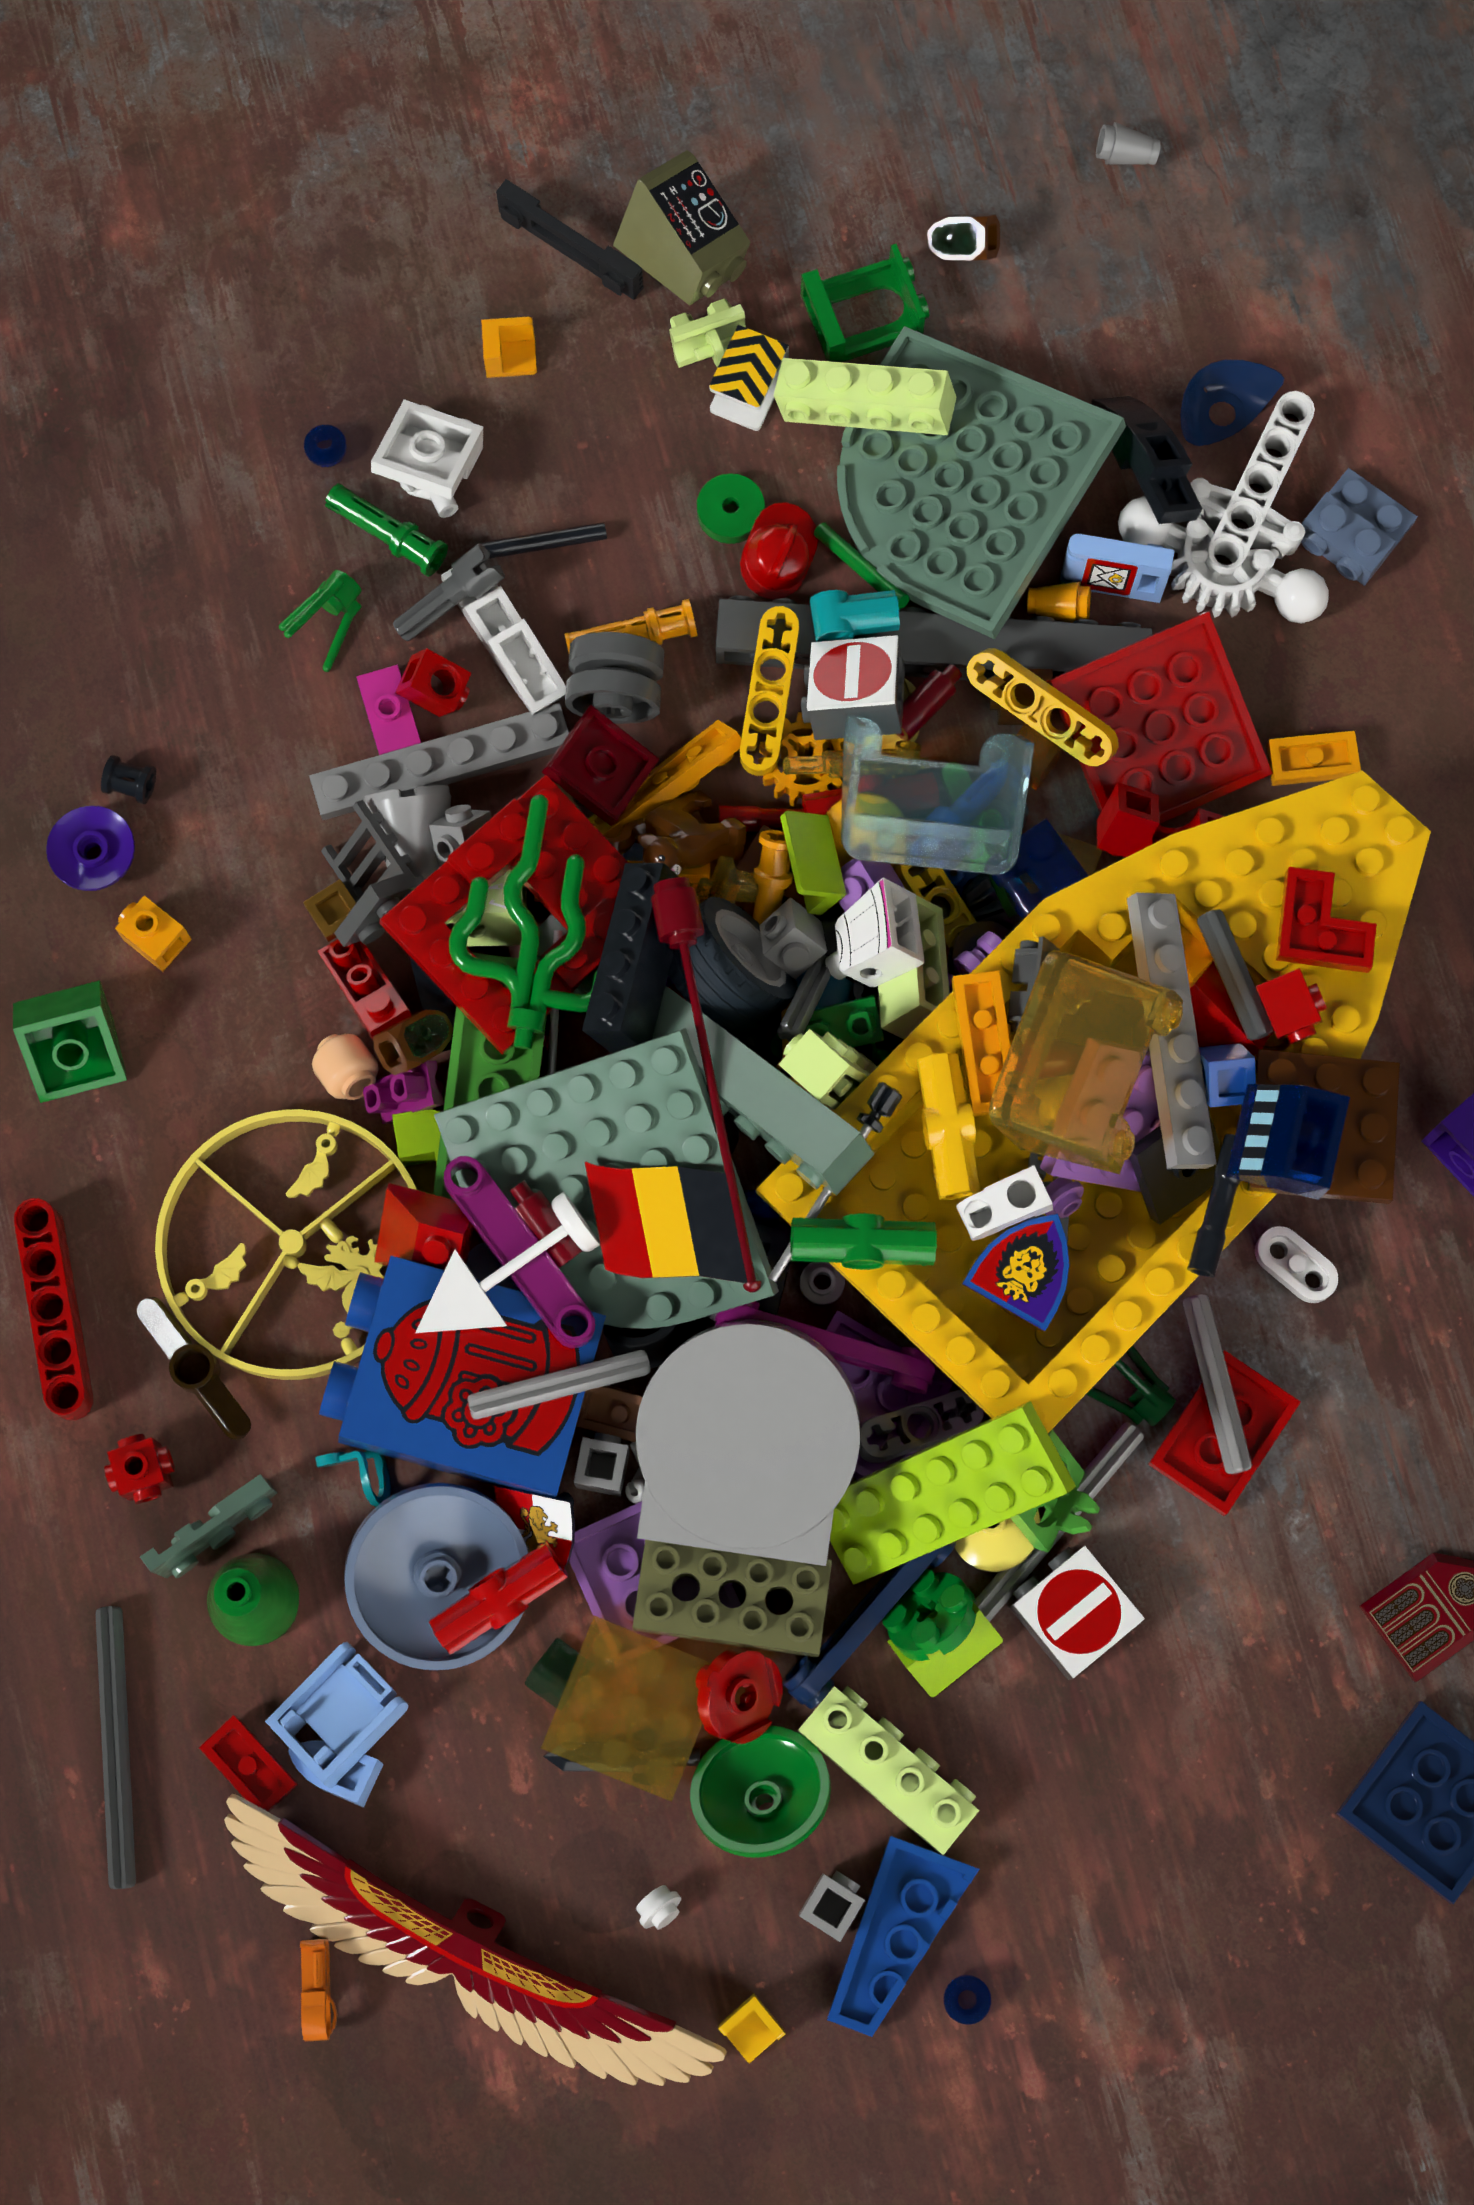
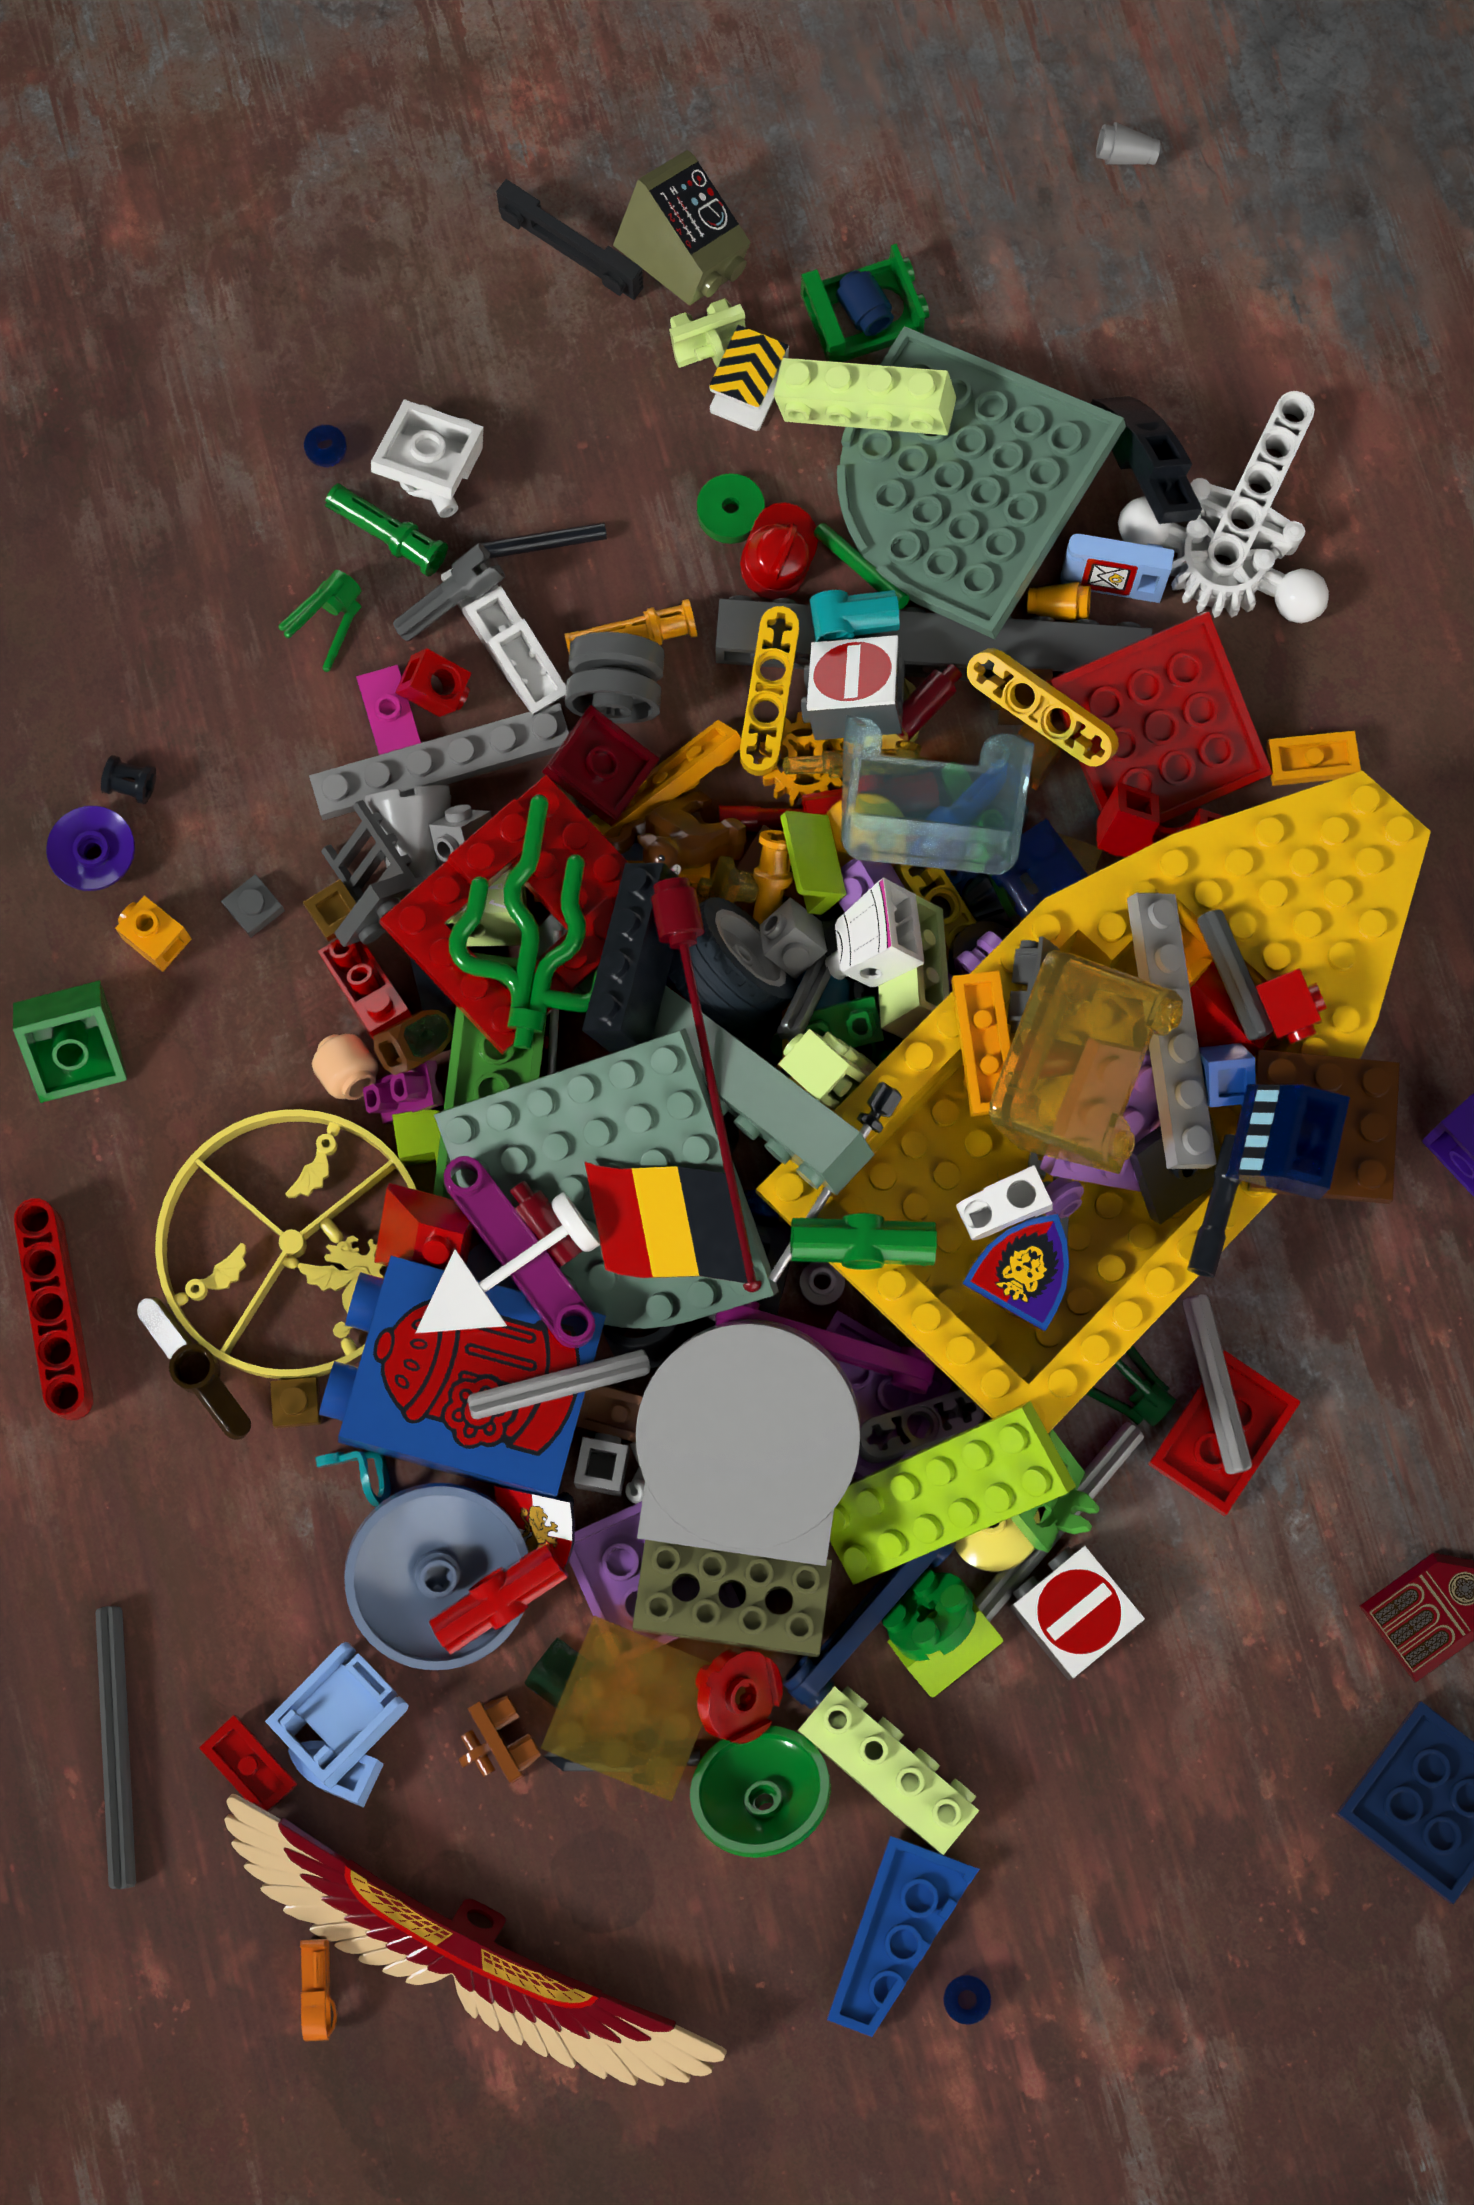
(151, 1479): red brick -> none
(189, 1541): sand green wing -> none
(253, 905): none -> dark grey plate
(268, 1603): green cone -> none
(295, 1402): none -> pearl gold plate
(509, 347): light orange panel -> none
(512, 1757): none -> dark orange hips
(658, 1908): white plate -> none
(751, 2028): yellow panel -> none
(832, 1905): light grey brick -> none
(864, 302): none -> dark blue brick
(948, 1126): yellow piece -> none
(965, 237): rock -> none
(1237, 382): dark blue piece -> none
(1298, 1261): white plate -> none
(1313, 936): red plate -> none
(1356, 527): sand blue plate -> none

